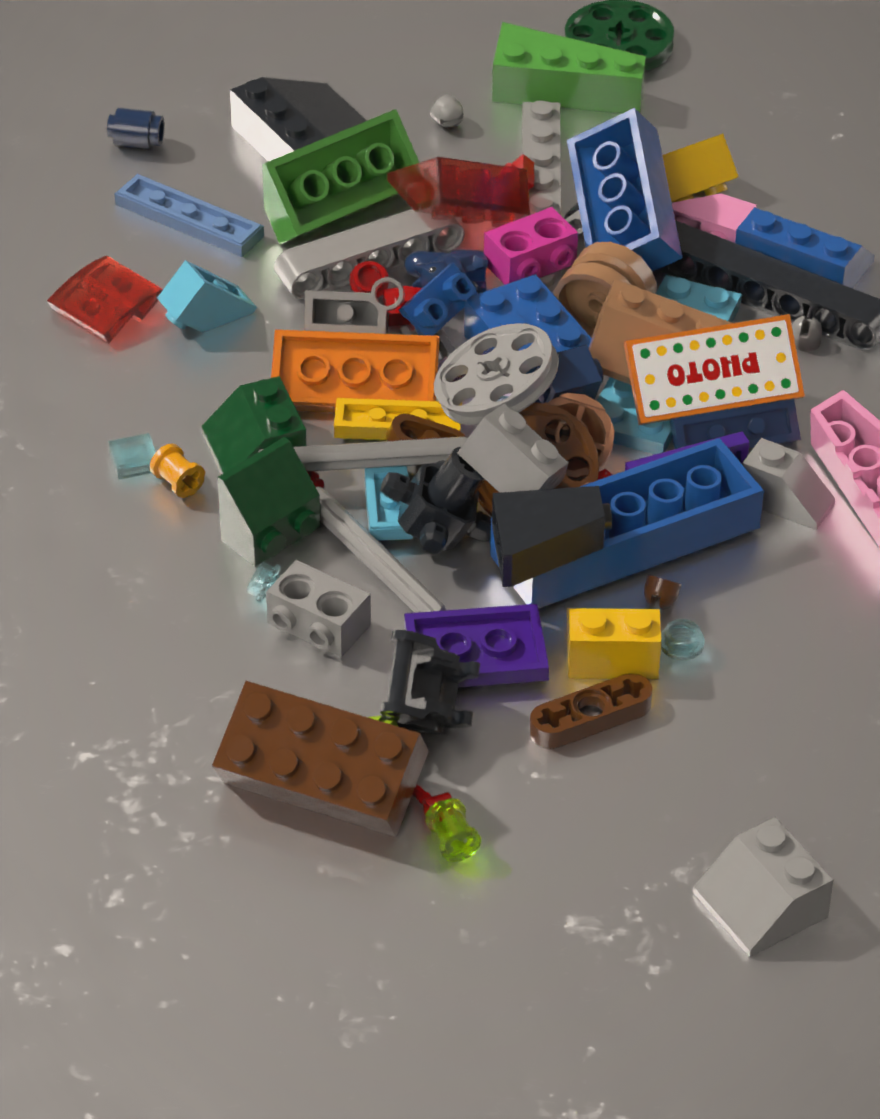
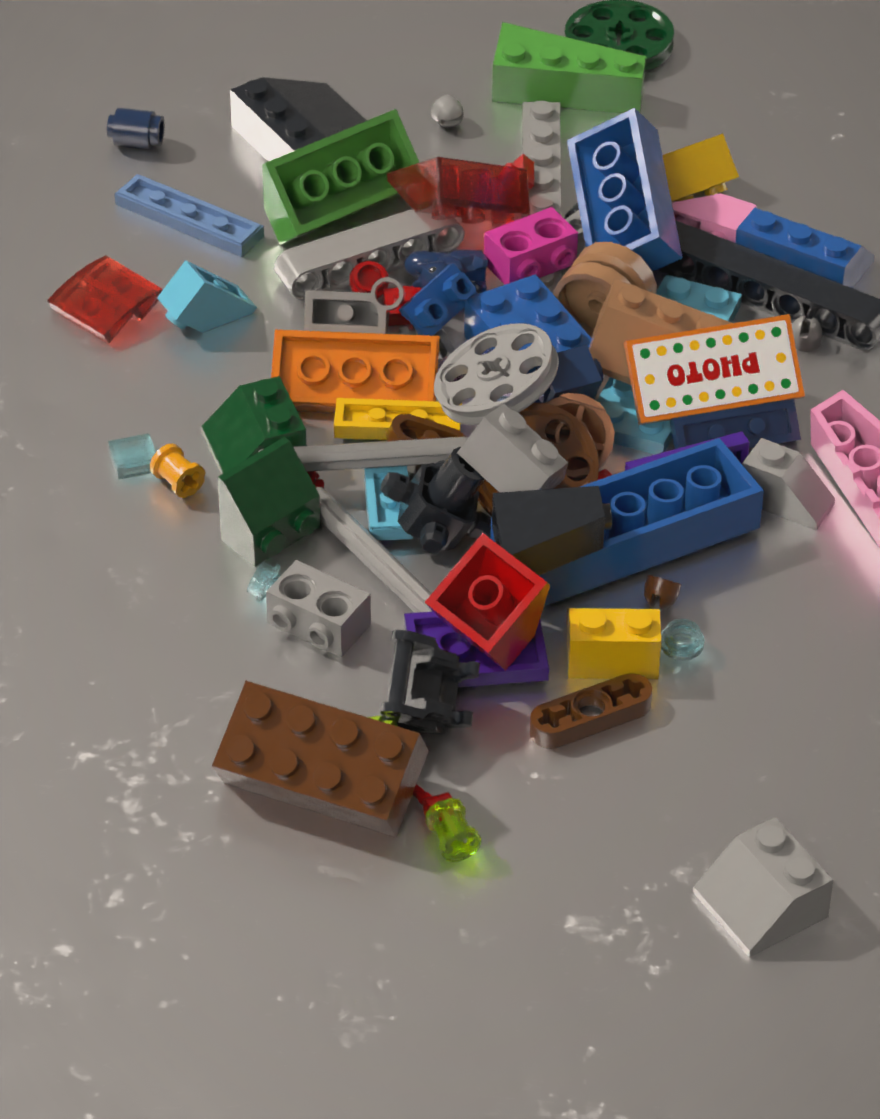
(491, 601): none -> red slope

